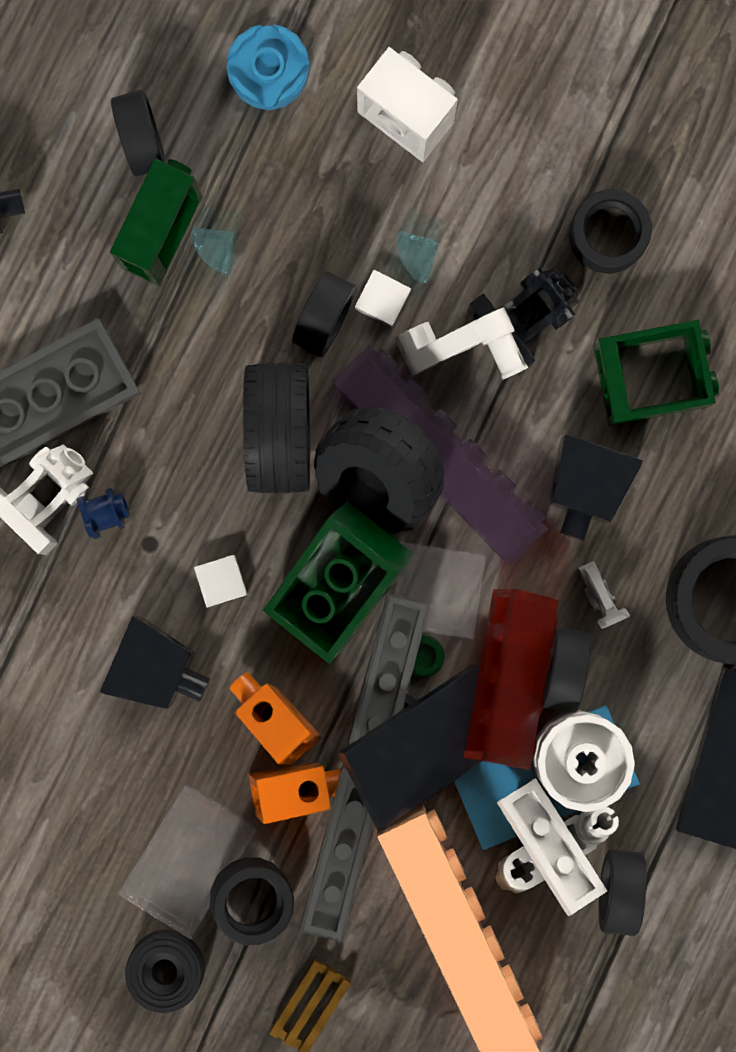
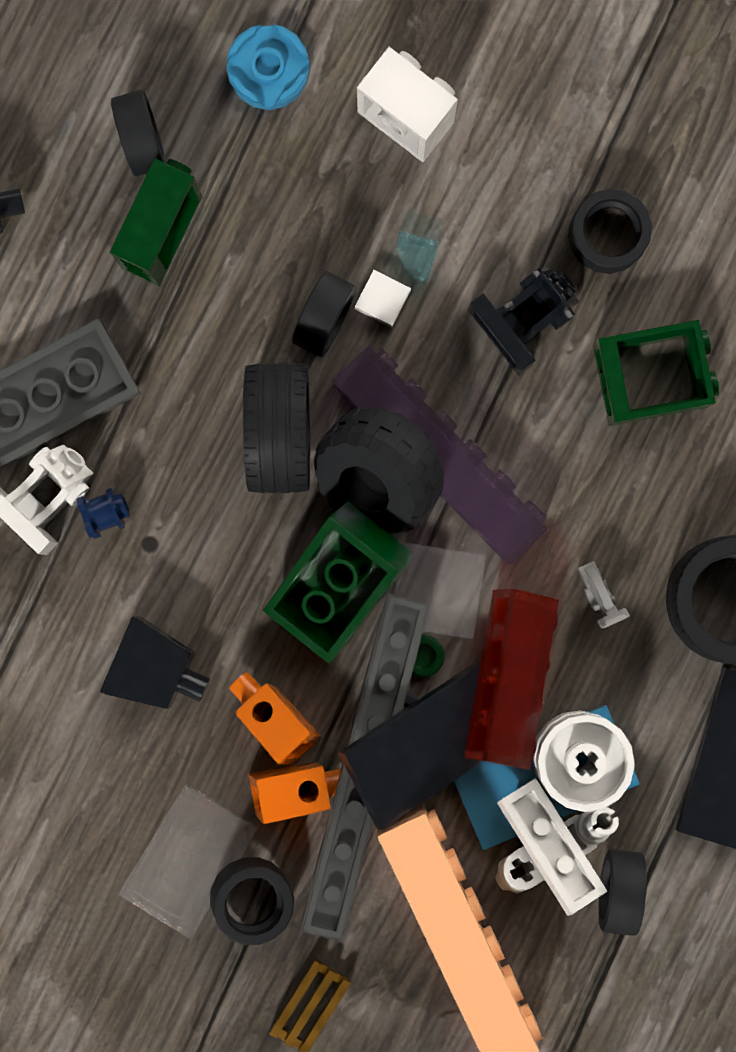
(159, 995): black tyre -> none
(215, 248): clear light blue tile -> none
(220, 581): white tile -> none
(424, 351): white beam -> none
(567, 671): black tyre -> none
(589, 483): black torso -> none

